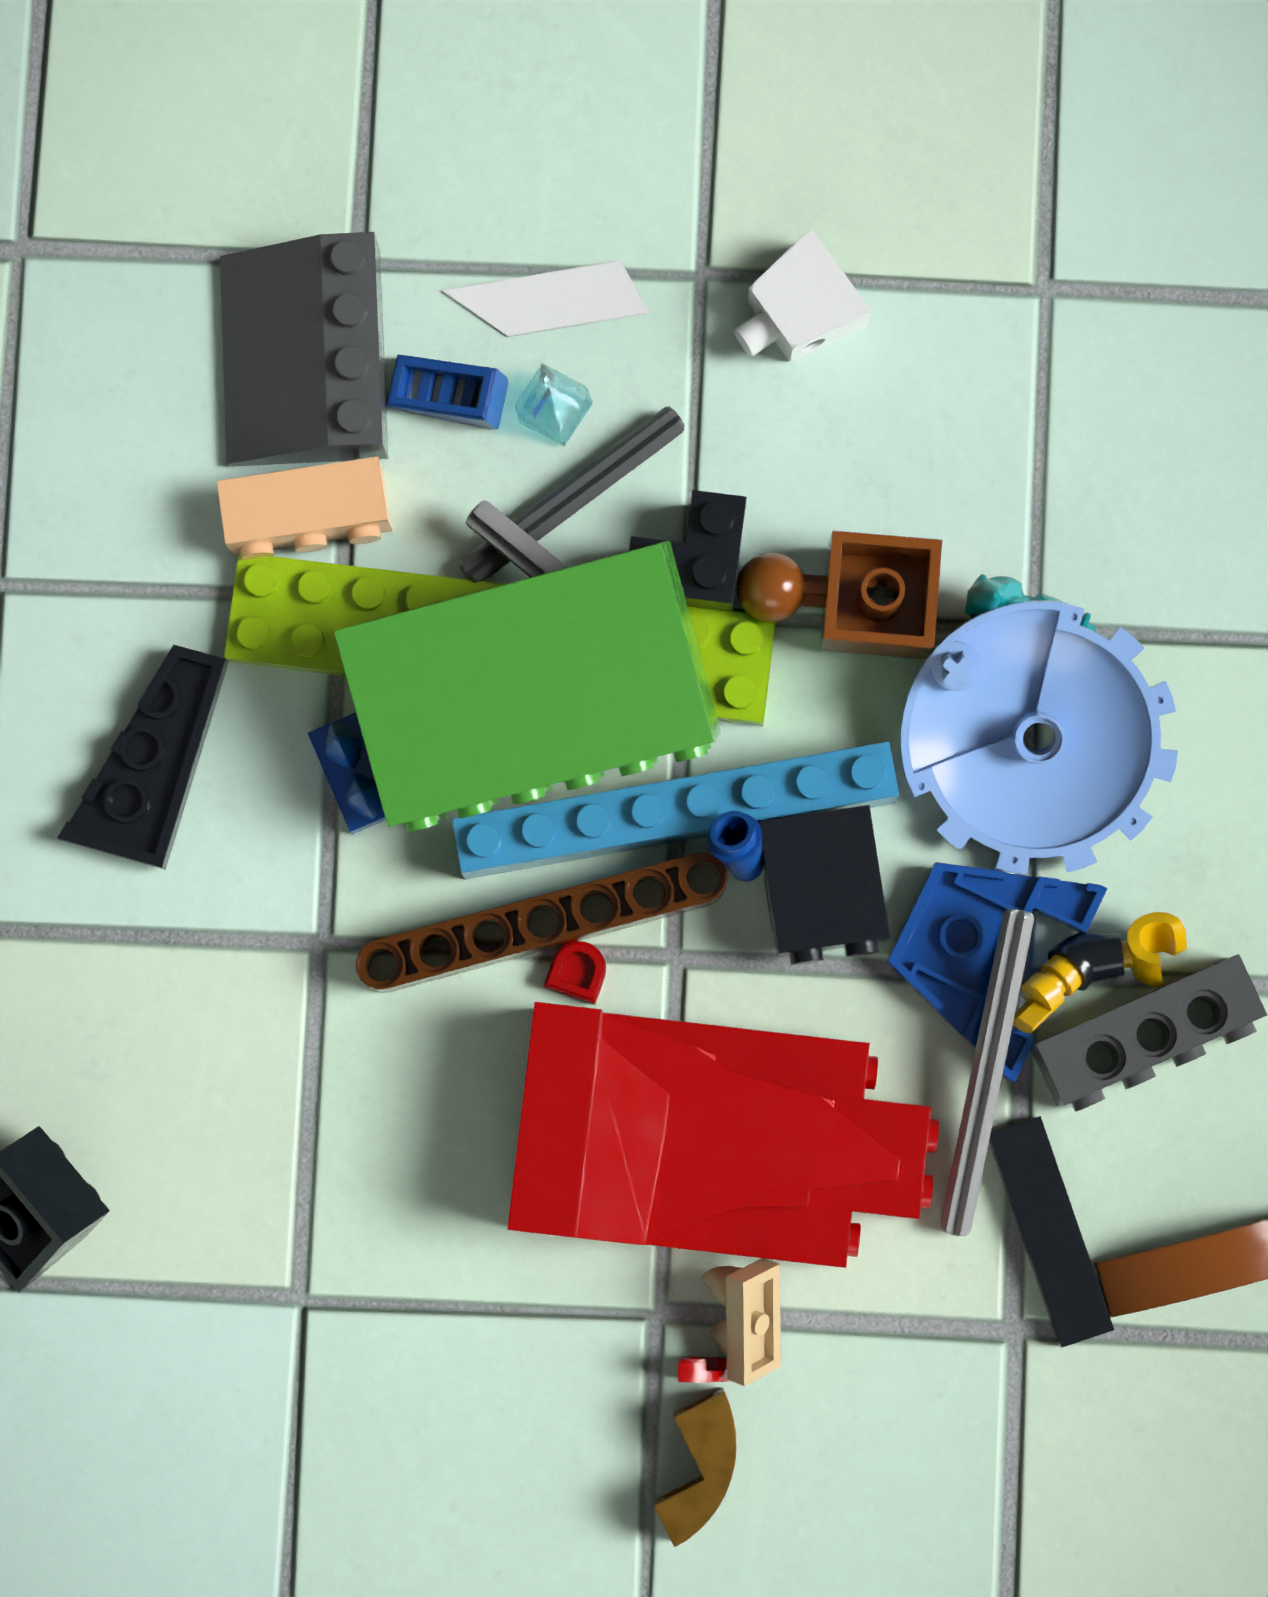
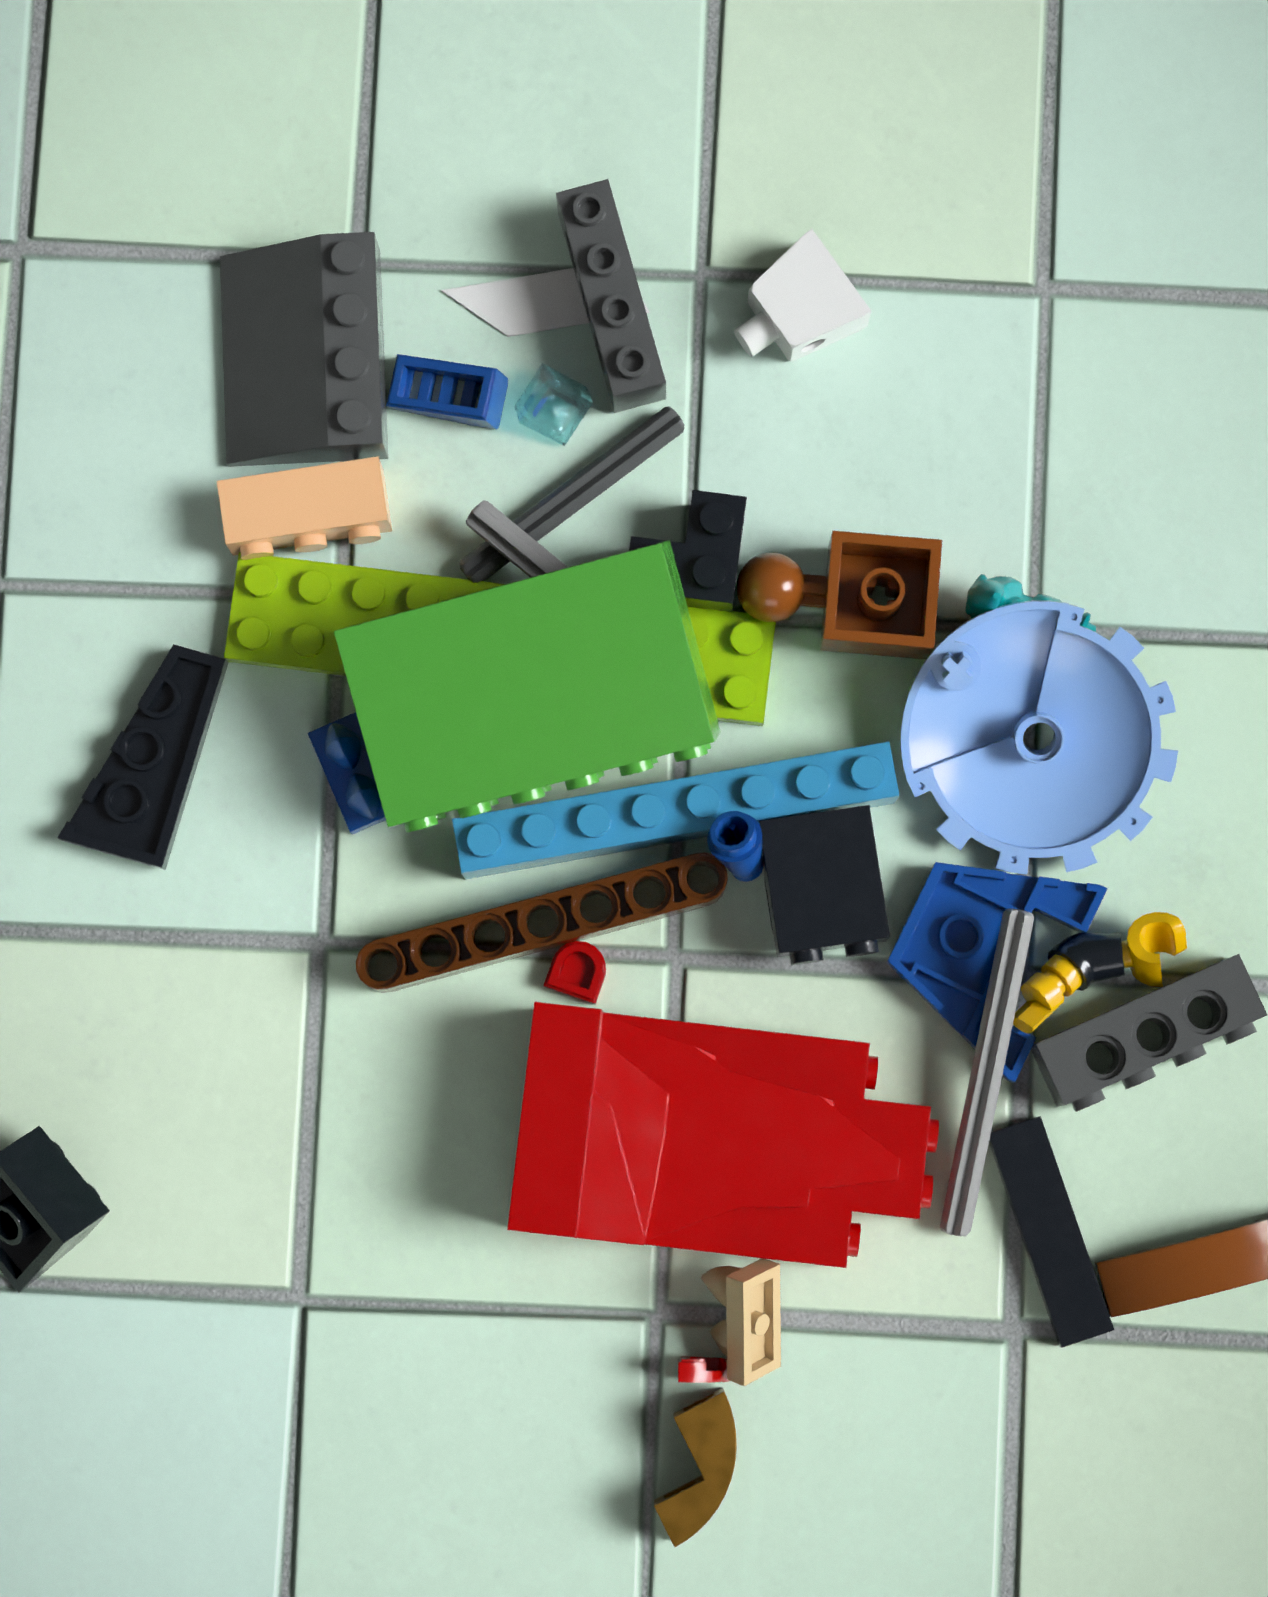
(611, 296): none -> dark grey brick

